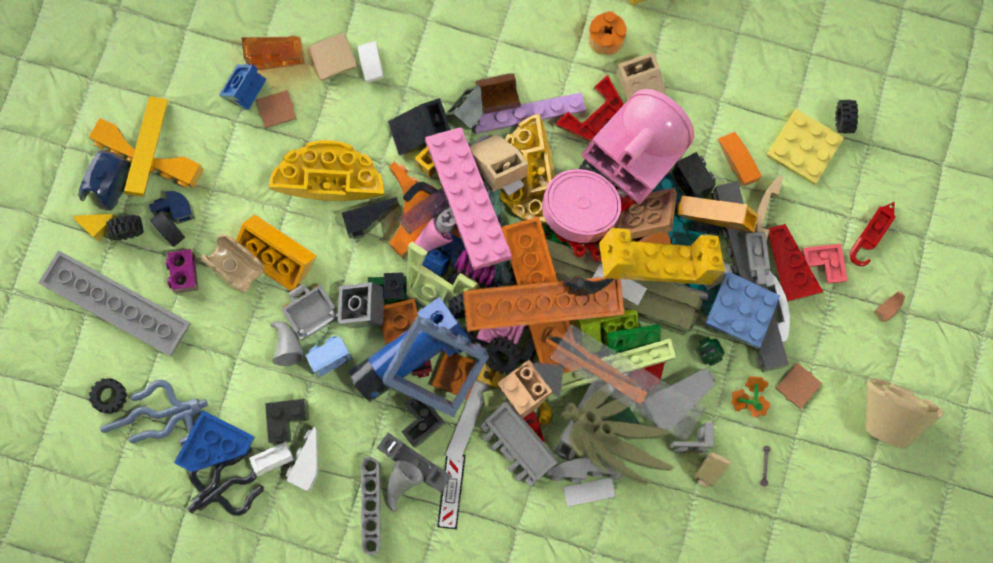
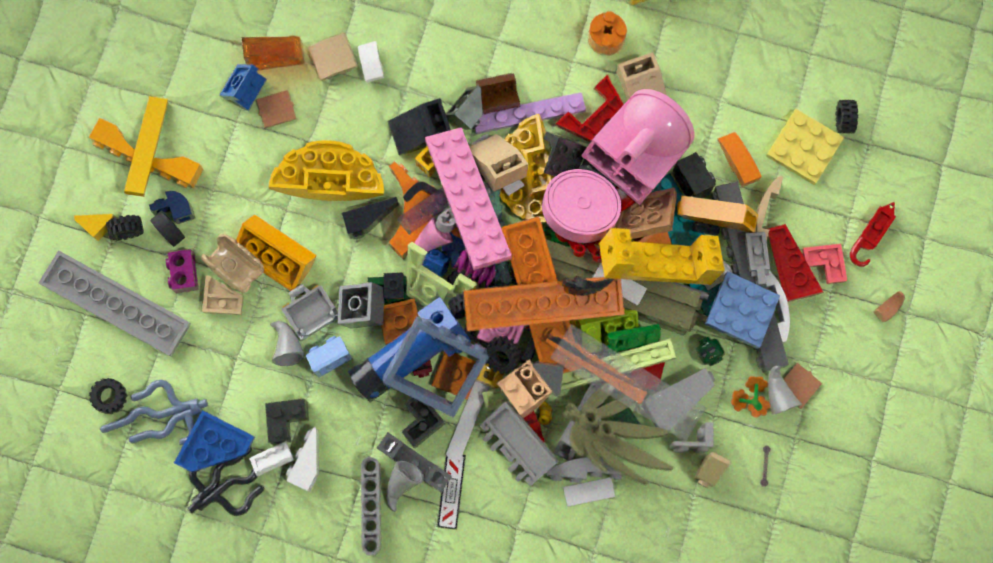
(105, 178): dark blue animal -> none
(221, 299): none -> tan wing
(564, 155): none -> pearl dark grey bracket
(780, 395): none -> light grey hat
(897, 414): tan cone -> none

